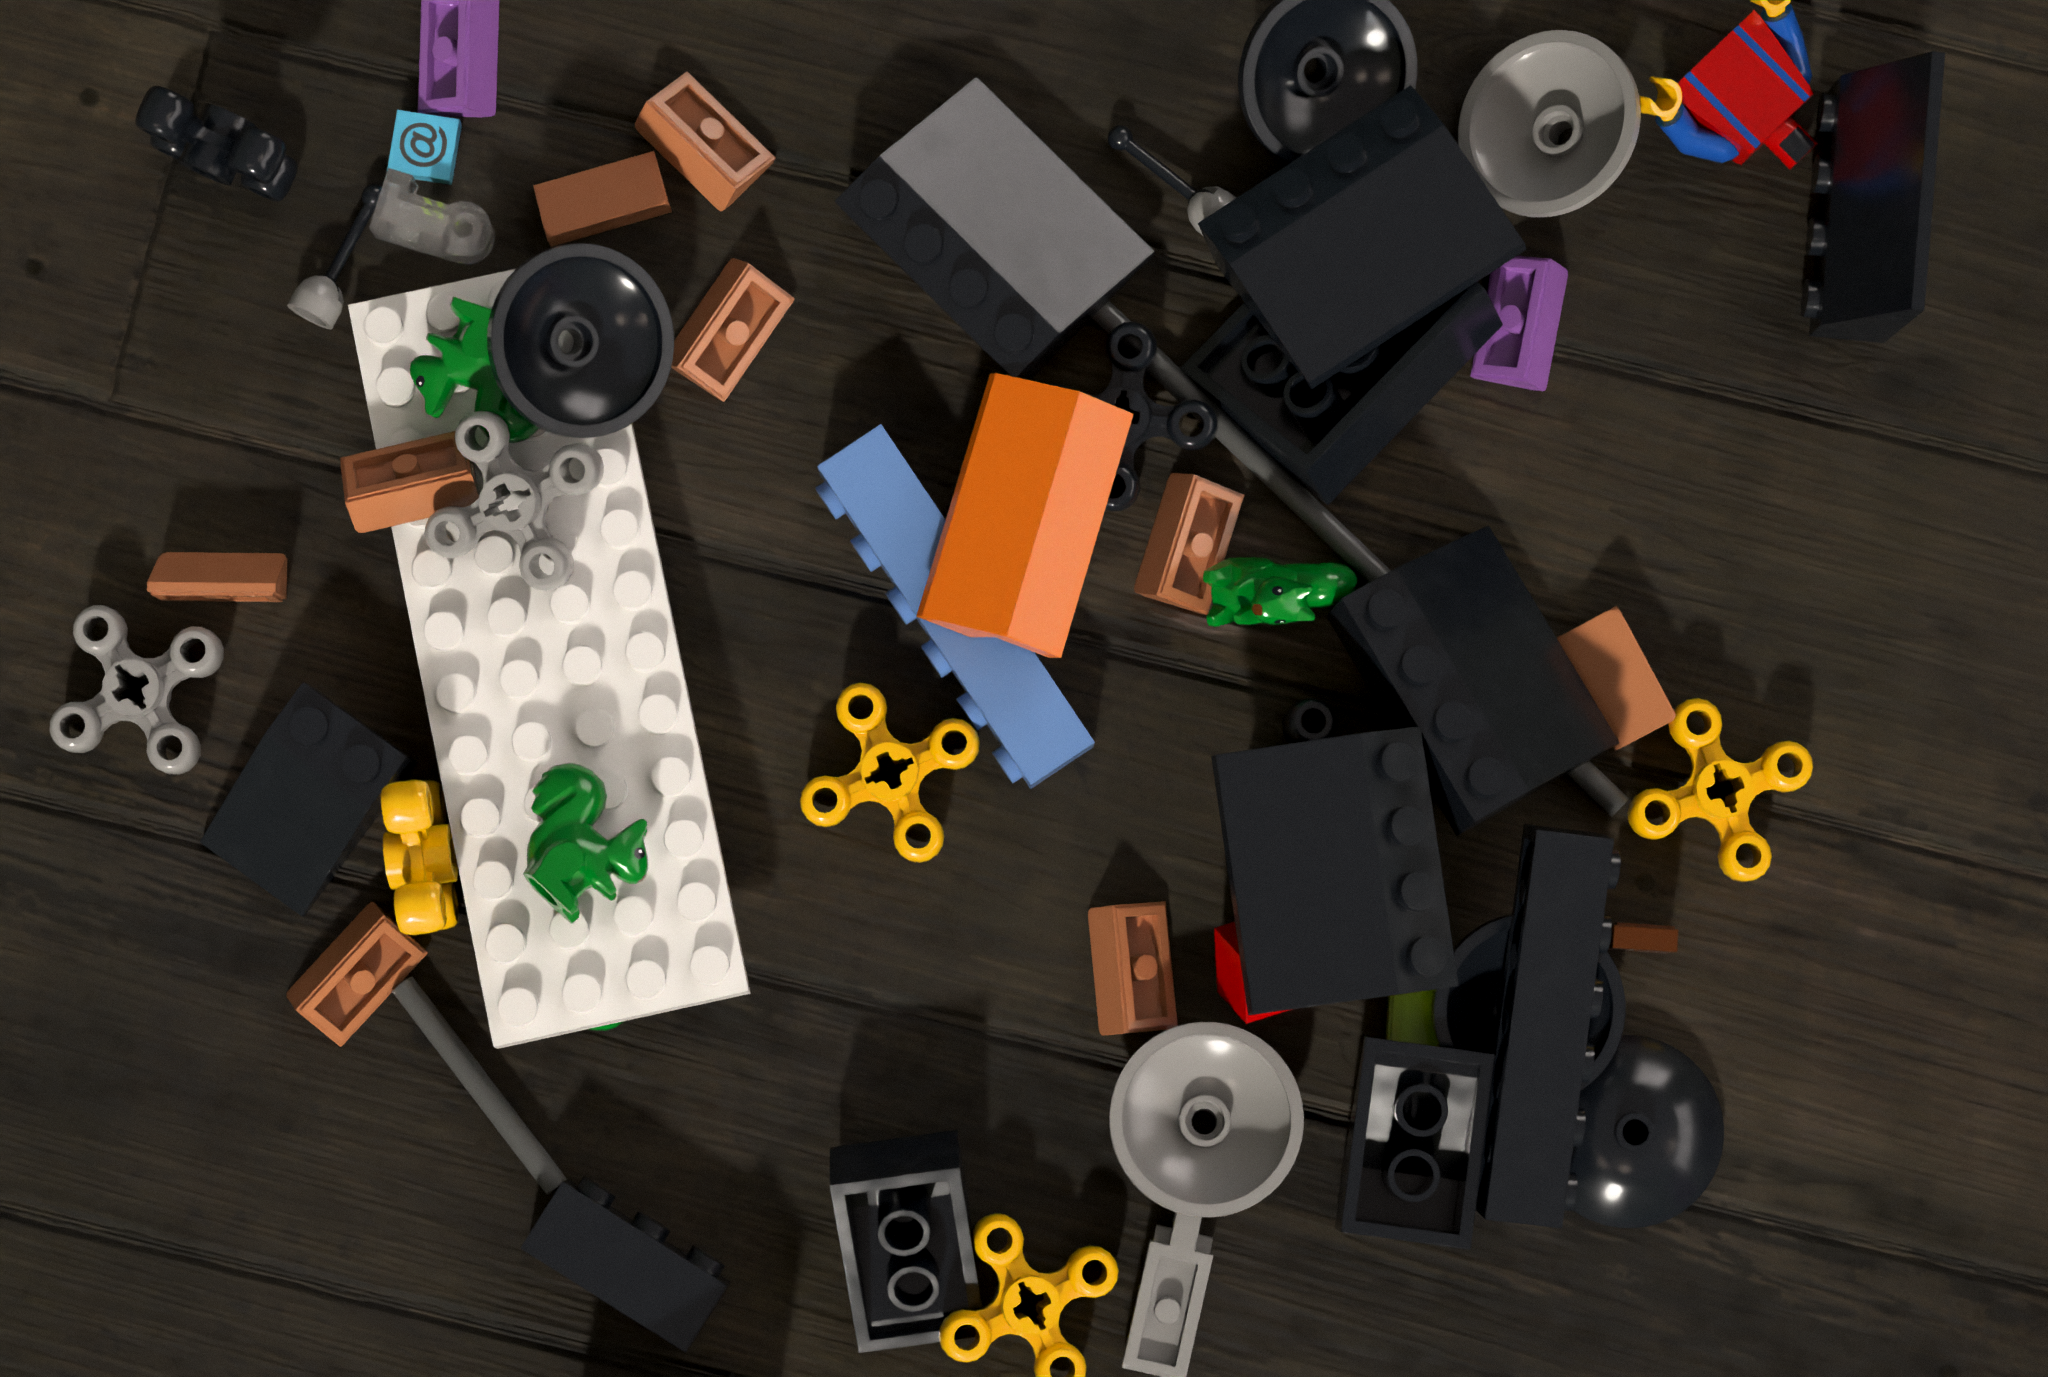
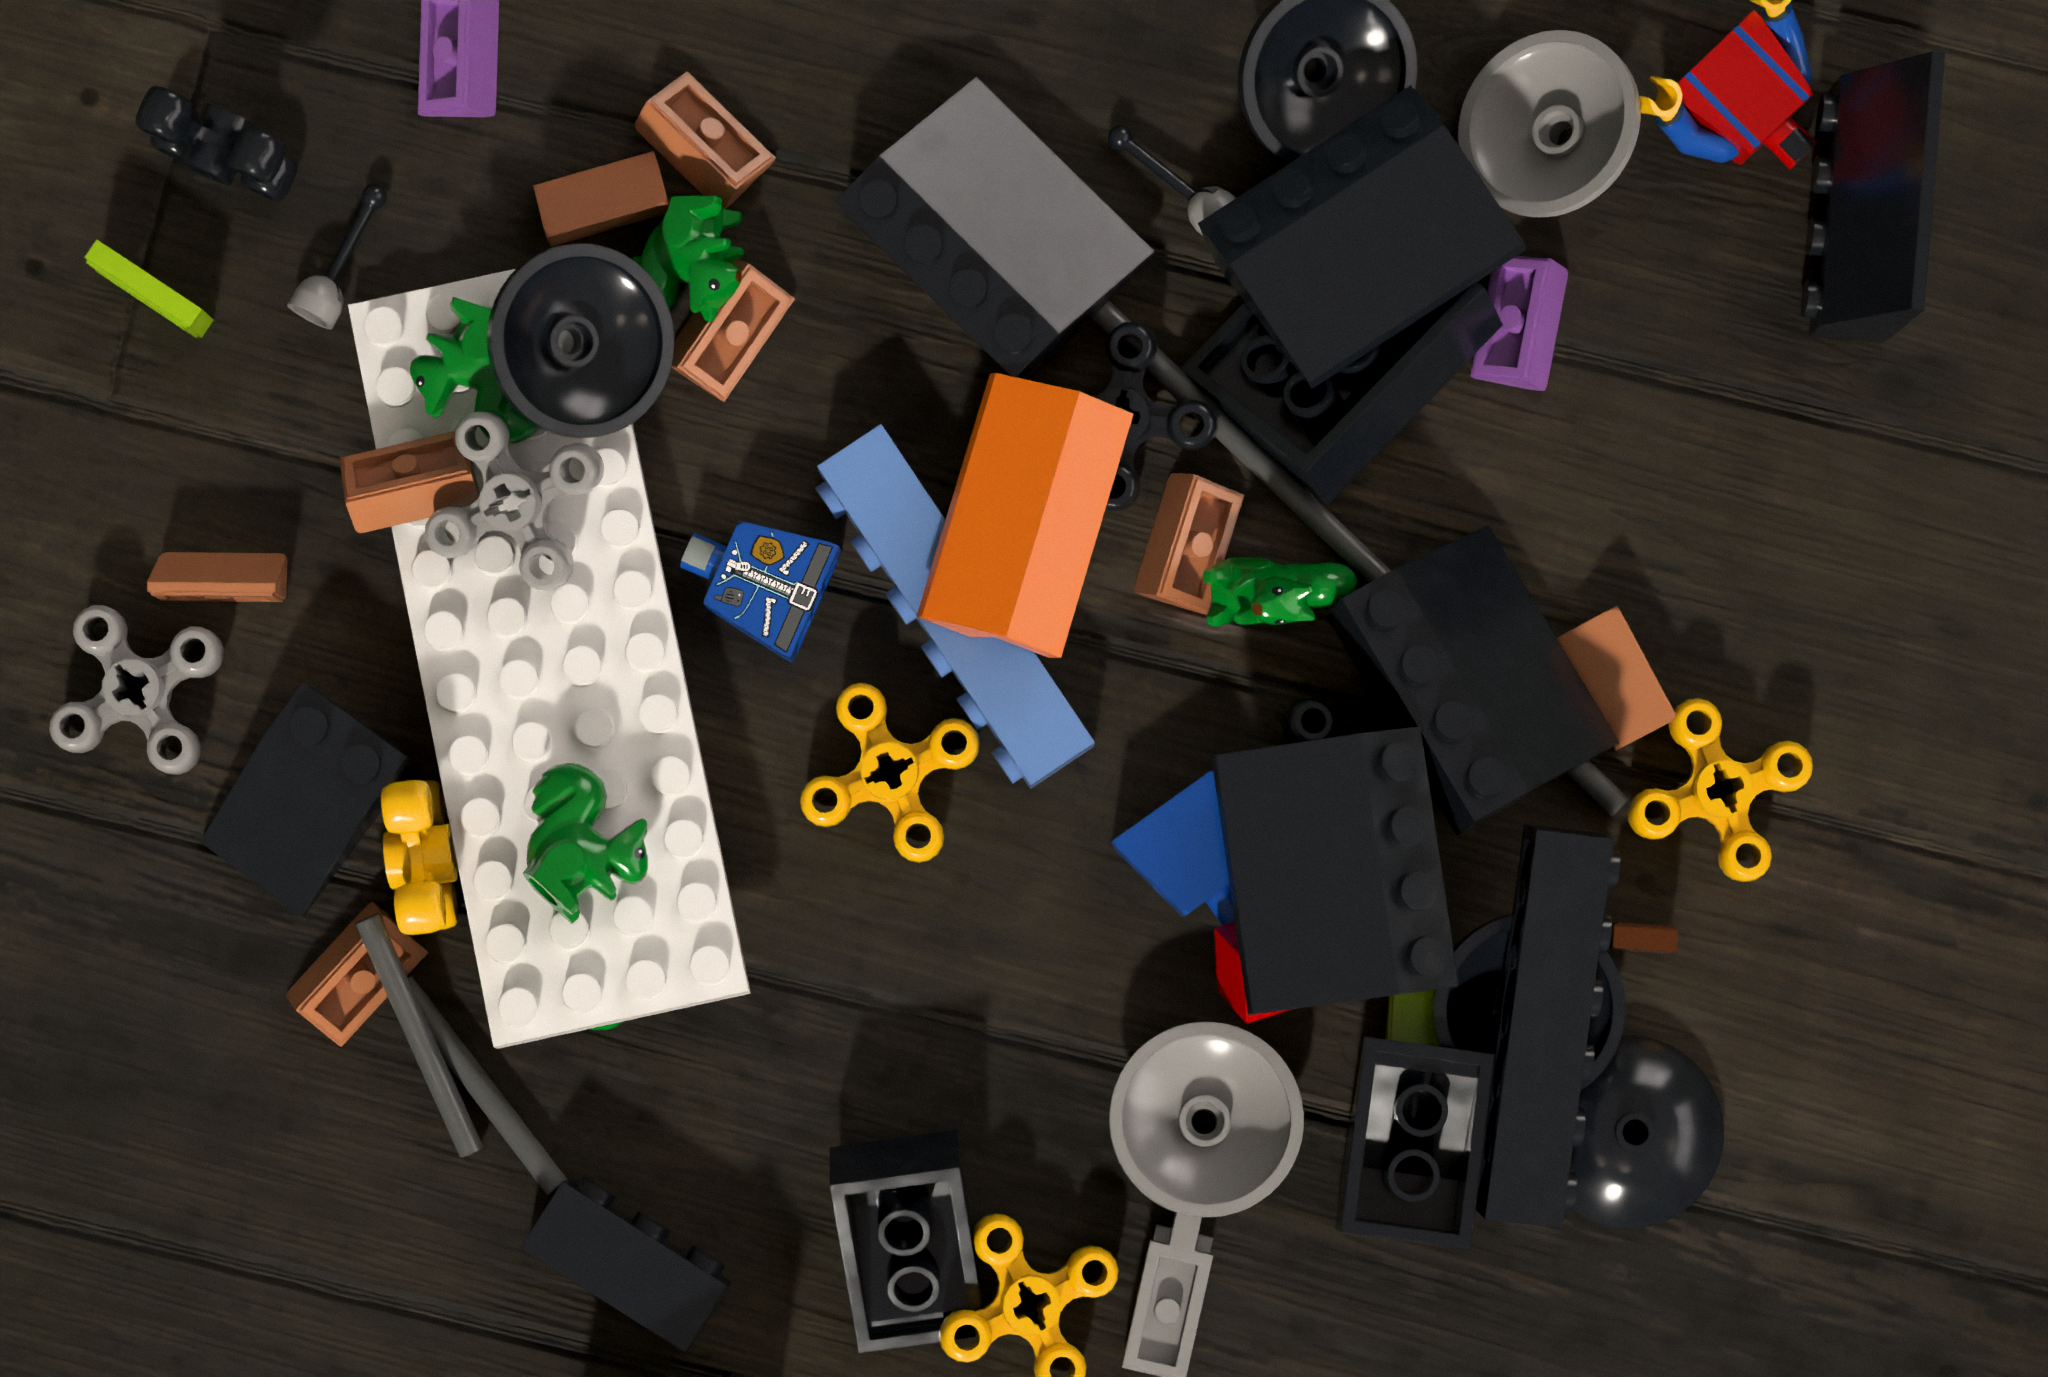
(148, 289): none -> lime tile
(419, 1035): none -> dark grey bar
(425, 146): medium azure tile -> none
(450, 231): clear leg -> none
(690, 250): none -> green animal
(764, 582): none -> torso
(1132, 968): nougat slope -> none
(1183, 851): none -> blue torso

